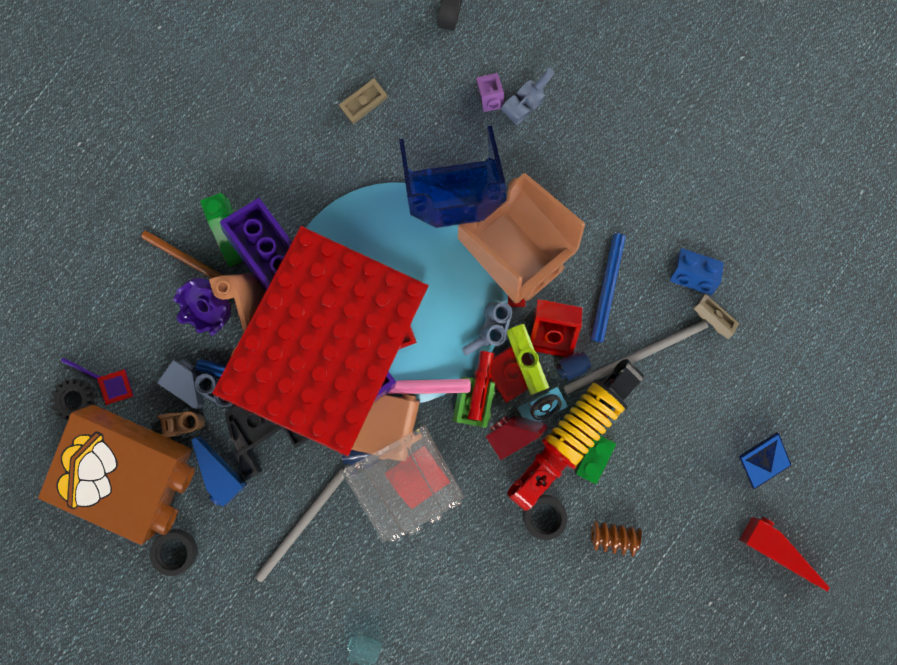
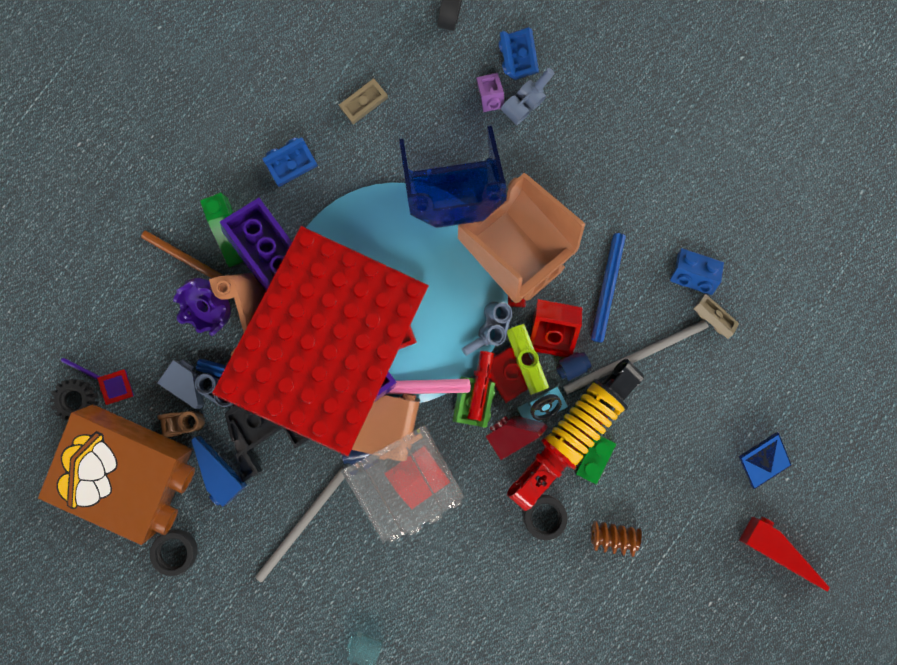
(289, 161): none -> blue bracket
(518, 53): none -> blue bracket

